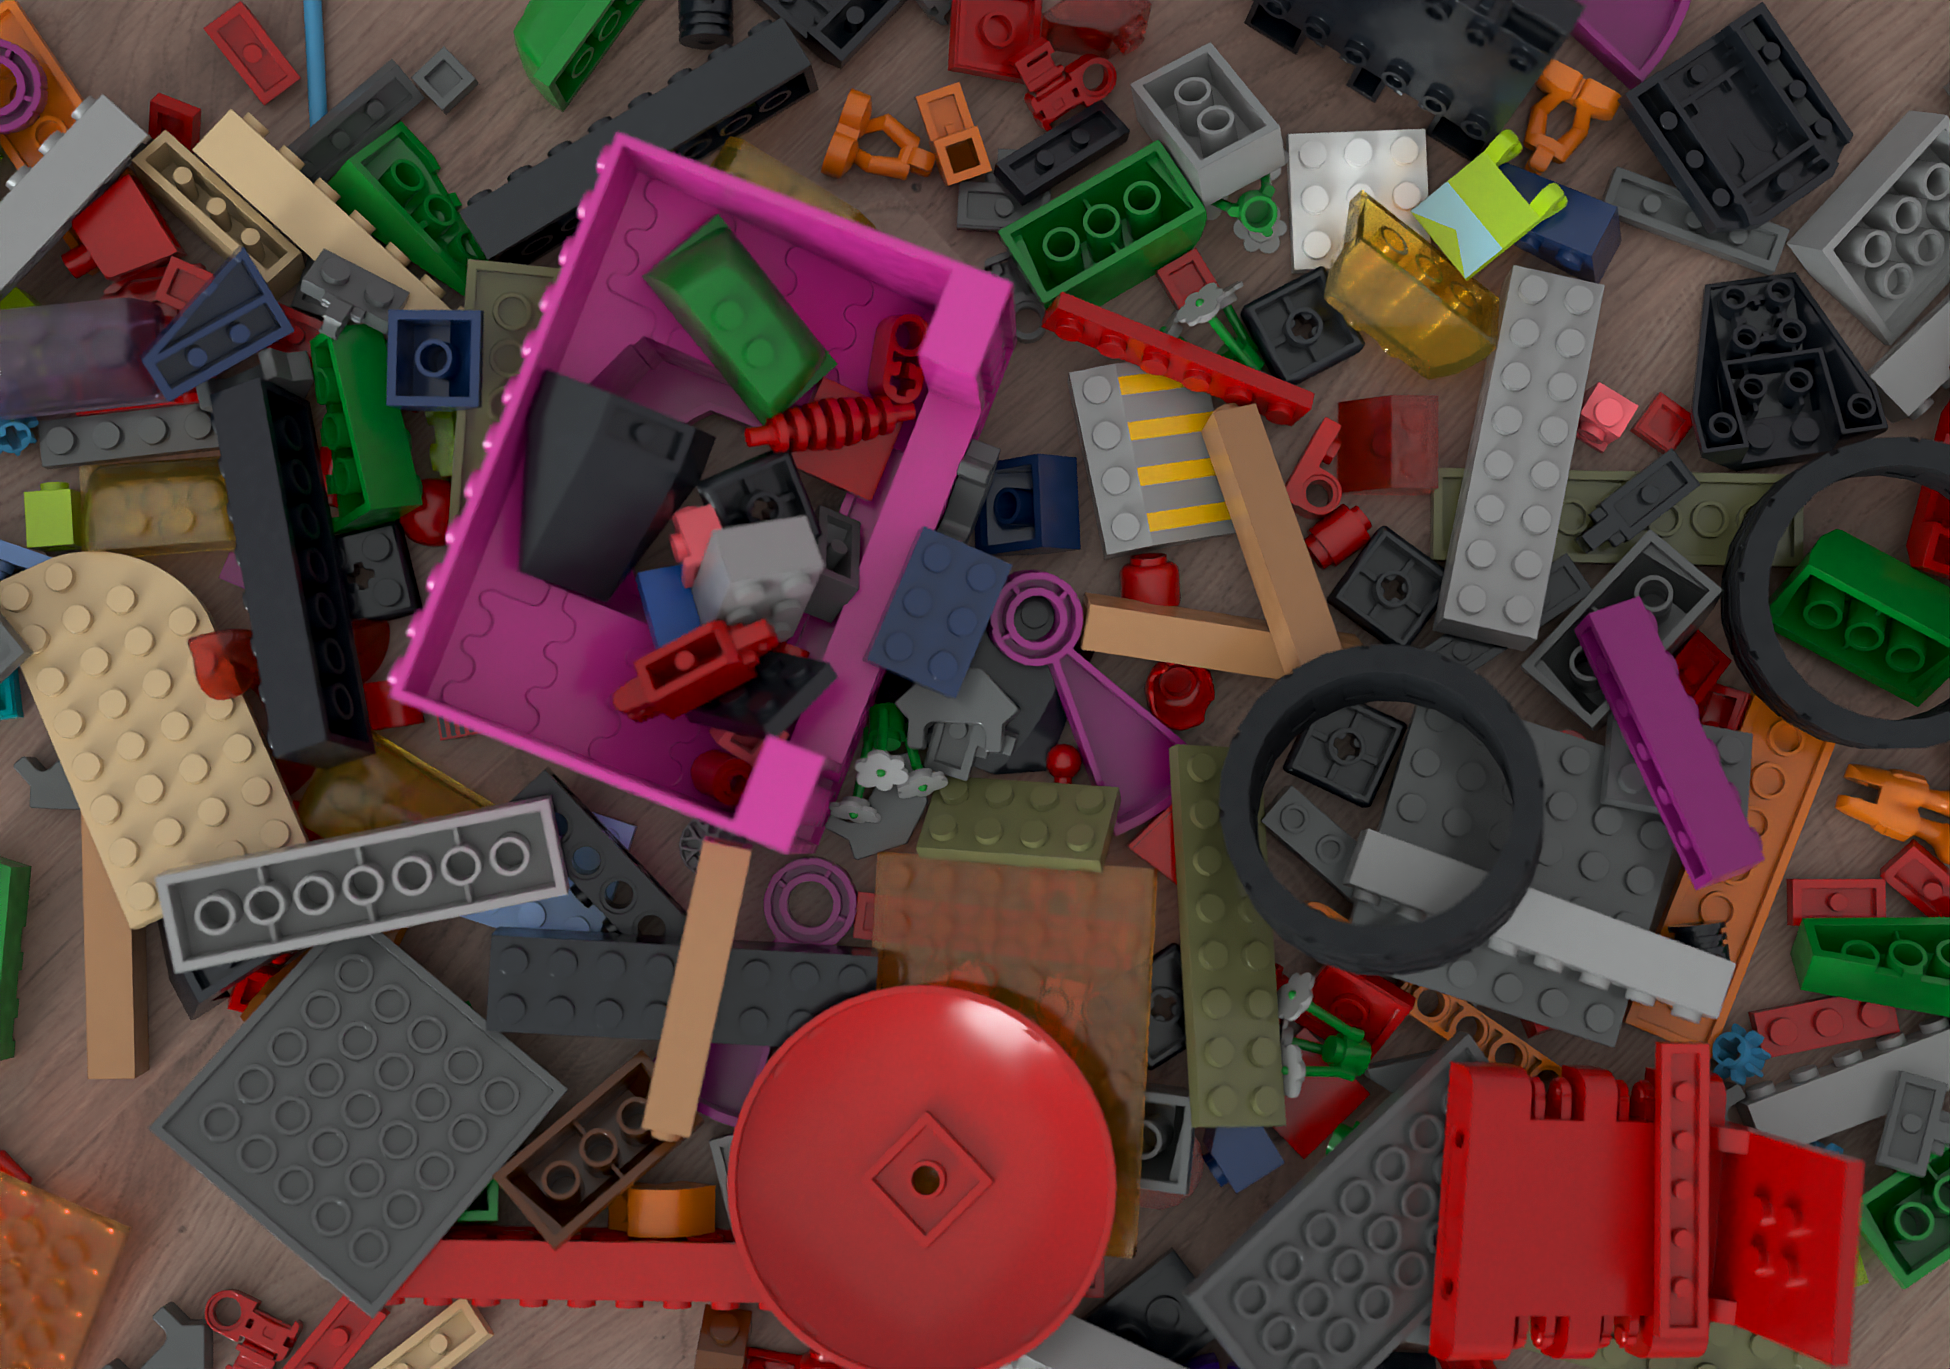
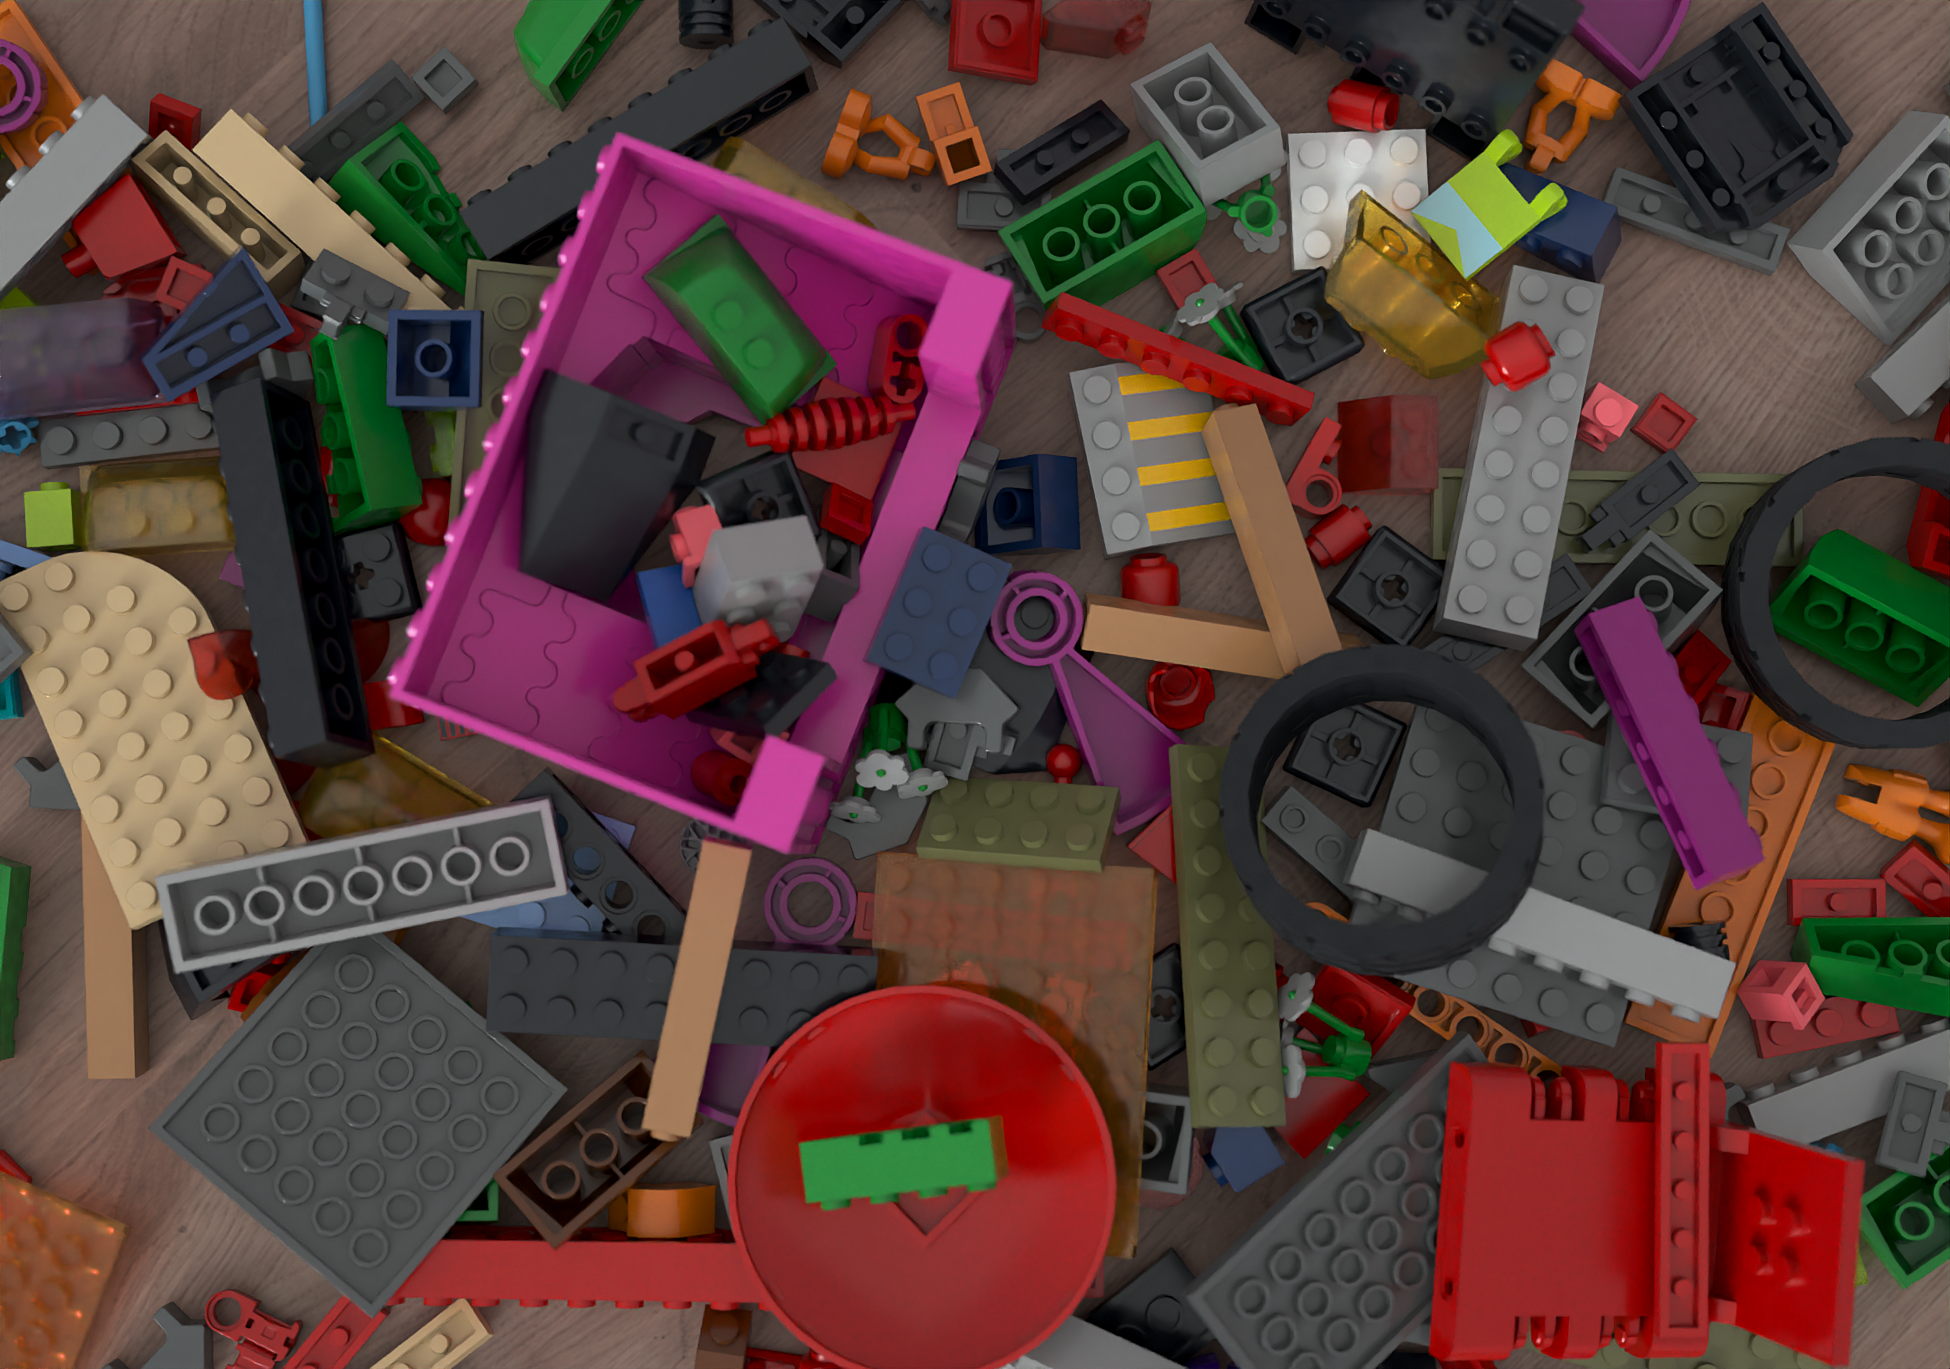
(252, 52): red plate -> none
(846, 513): none -> red plate
(904, 1161): none -> green wedge
(1054, 92): red piece -> none
(1363, 106): none -> red brick
(1517, 356): none -> red head
(1751, 1058): dark azure gear -> none
(1776, 378): black wedge -> none
(1781, 992): none -> coral brick

